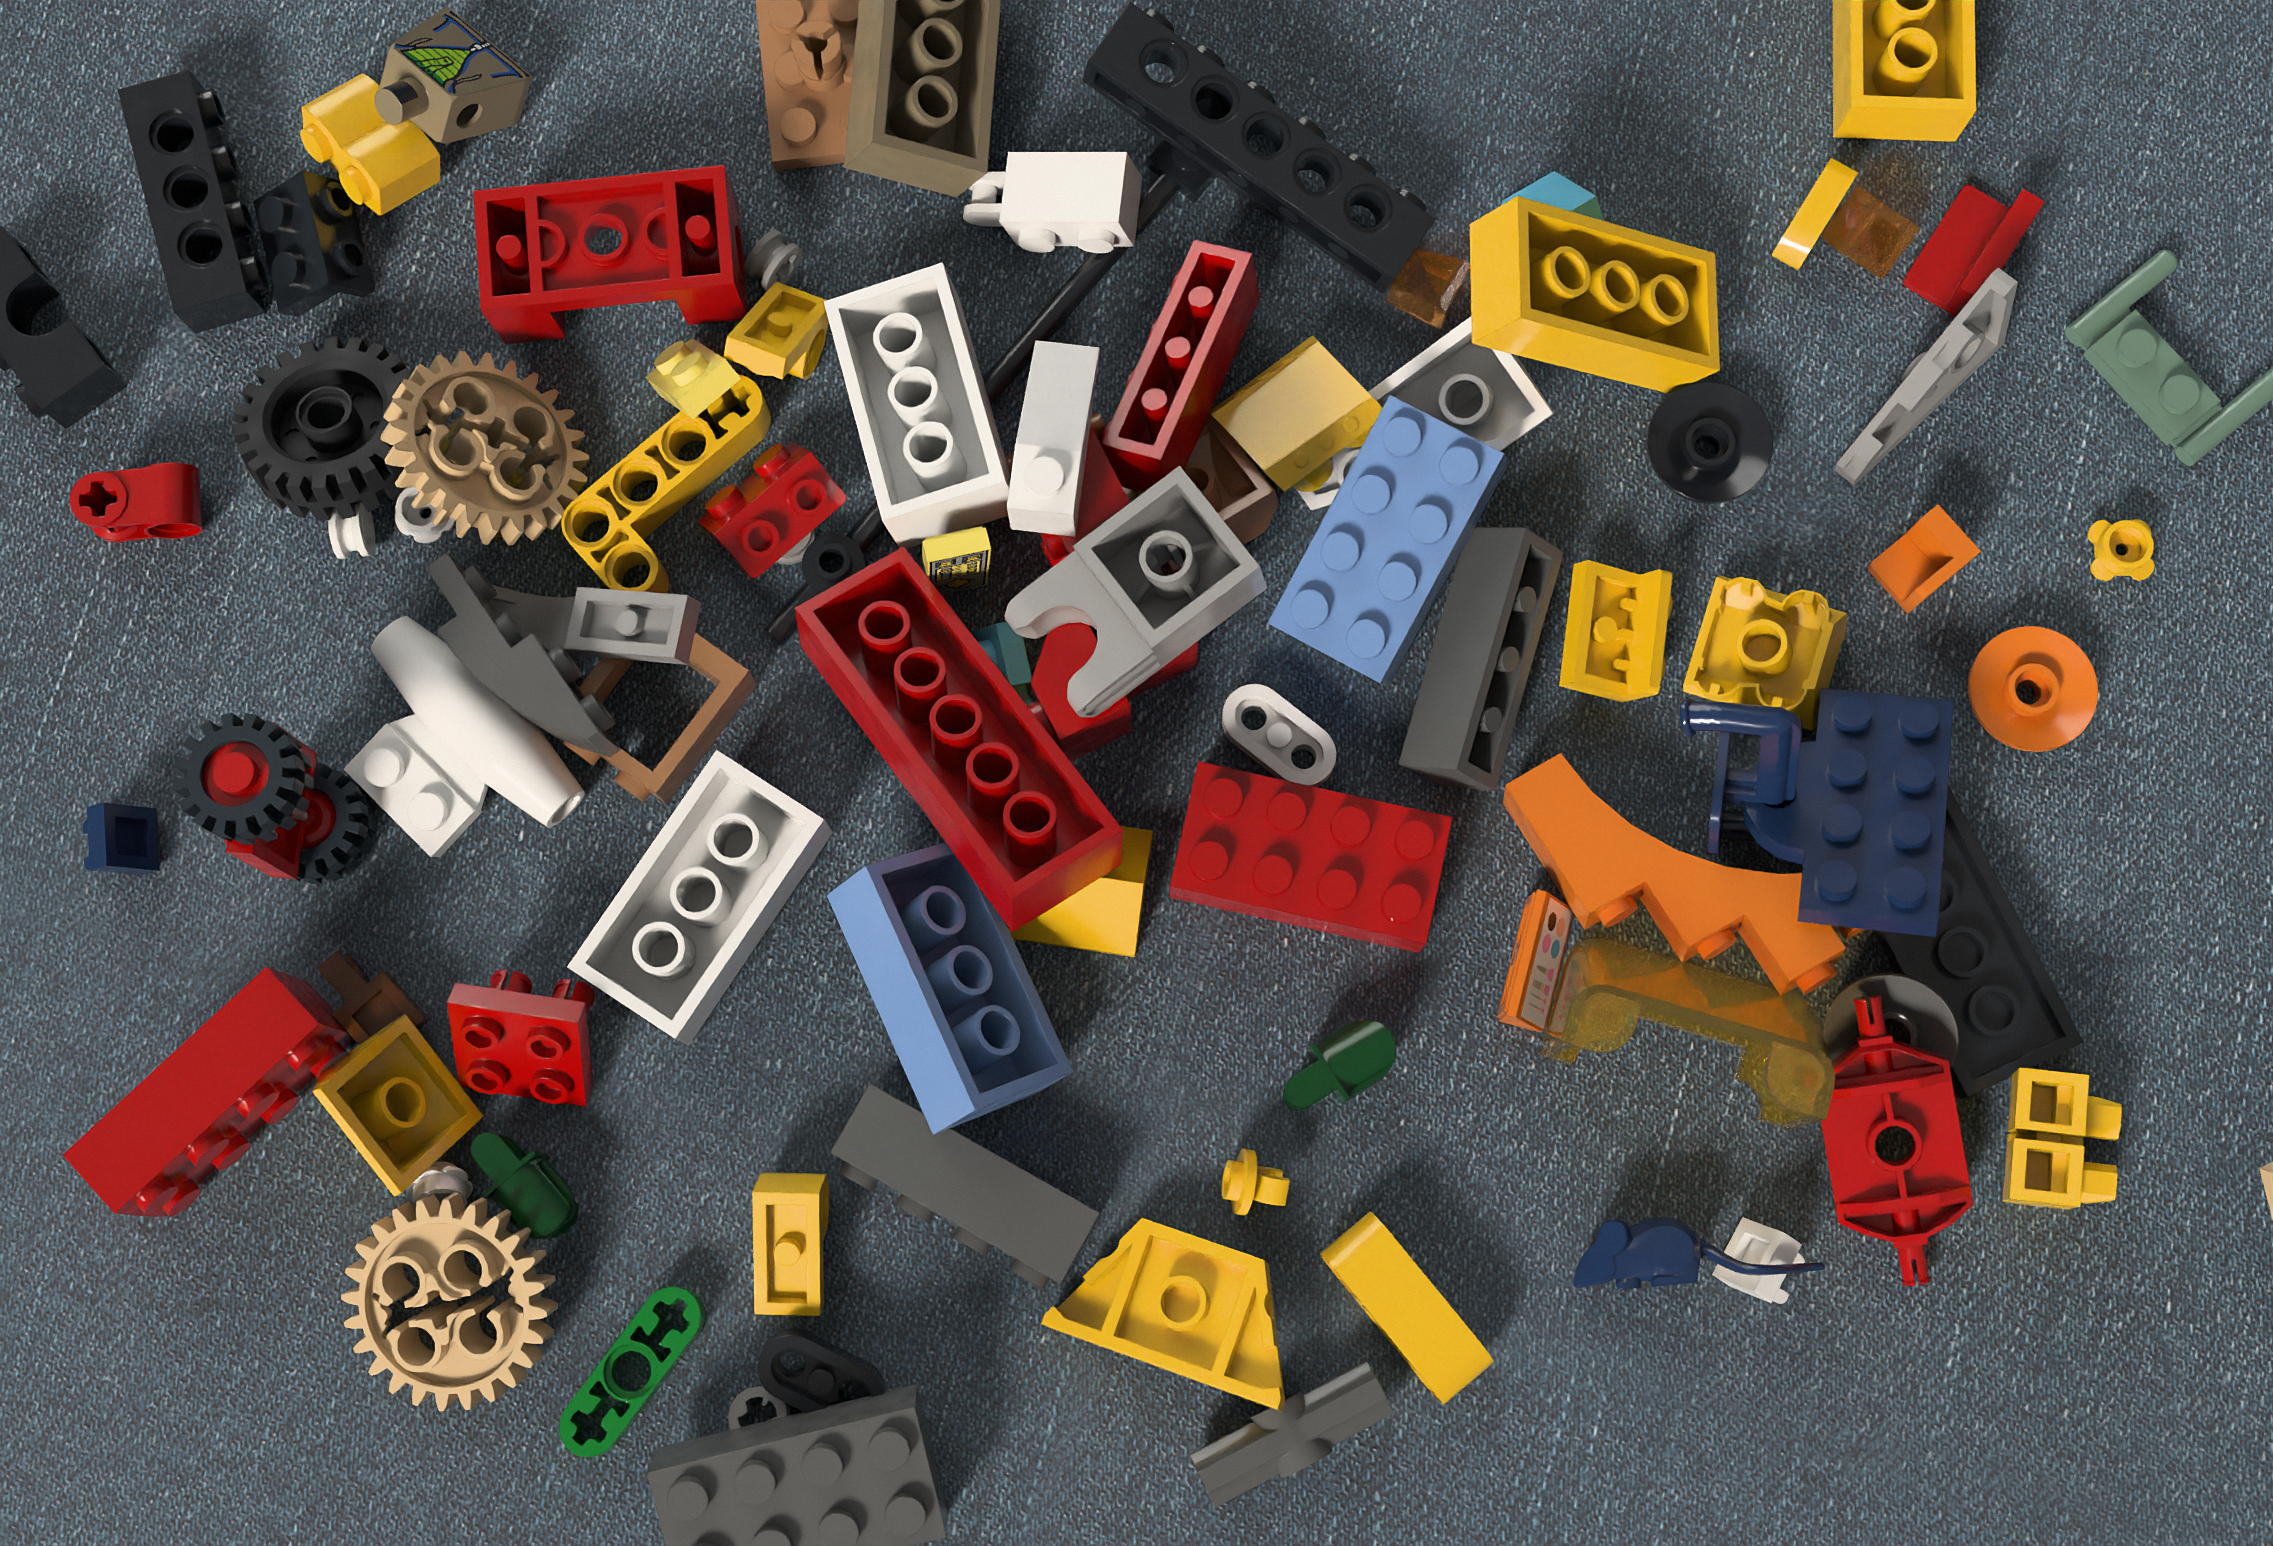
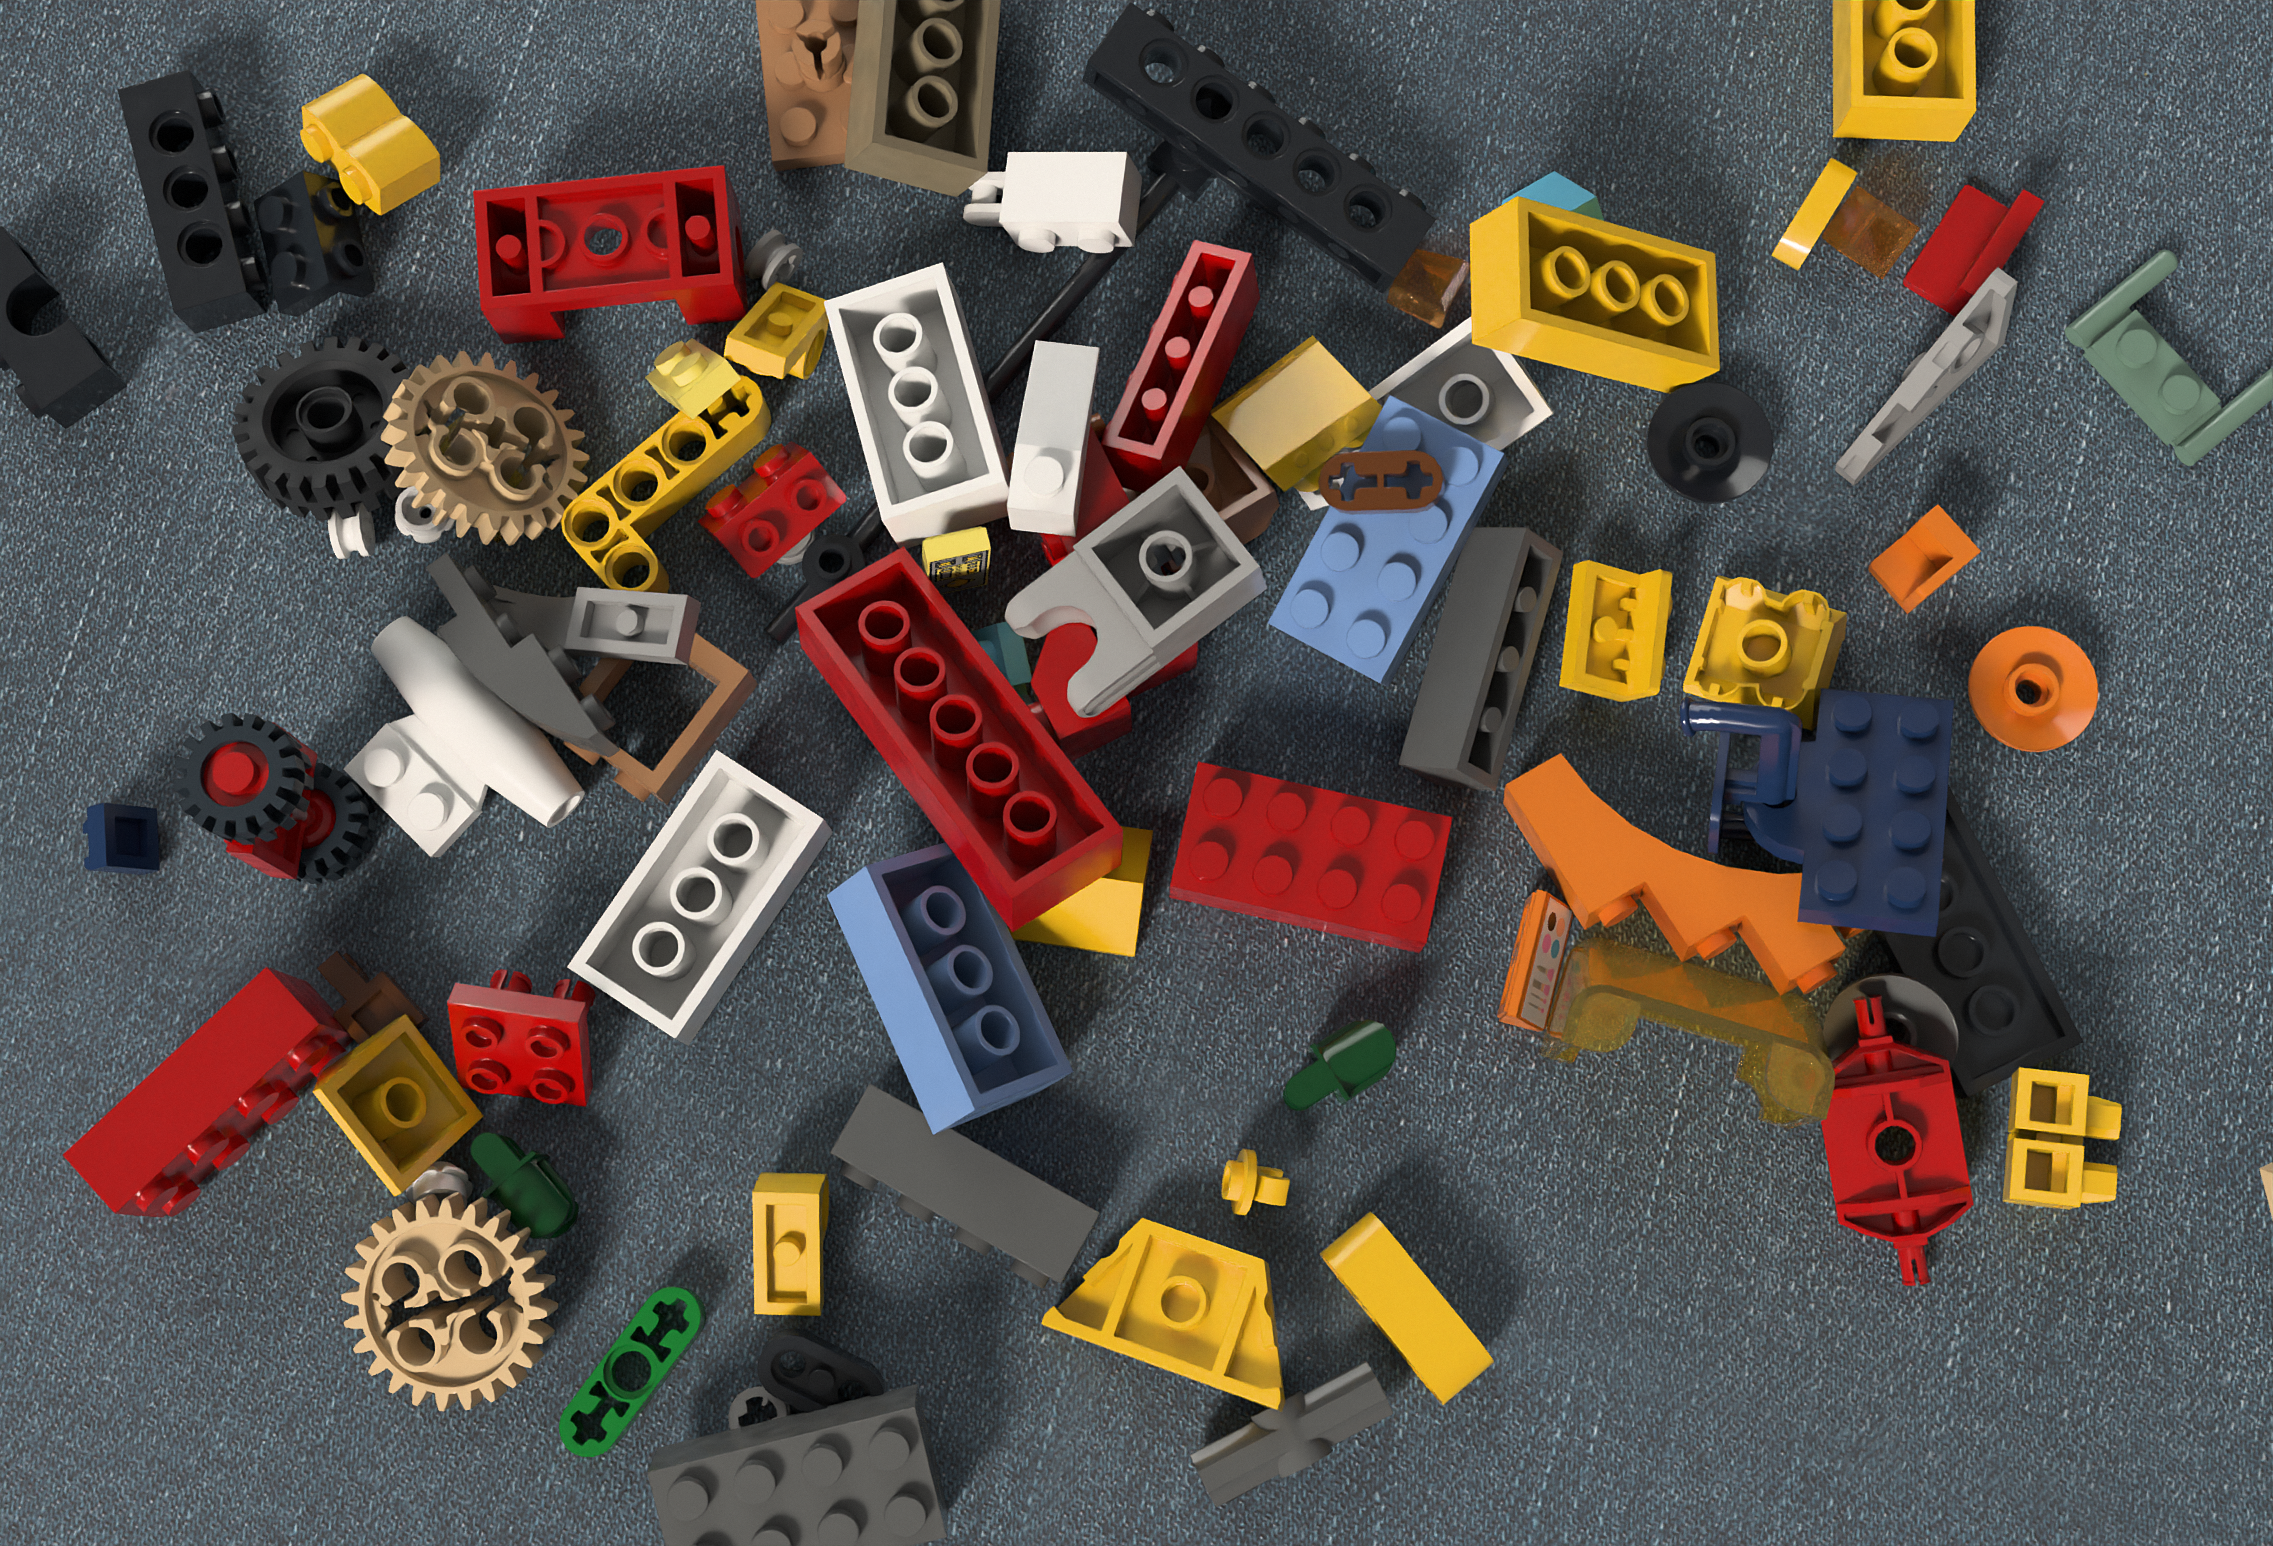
(150, 502): red piece -> none
(450, 81): dark tan torso -> none
(1280, 737): white plate -> none
(1382, 466): none -> reddish brown beam
(1662, 1253): dark blue animal -> none
(1759, 1245): white tile -> none
(2139, 546): yellow plate -> none

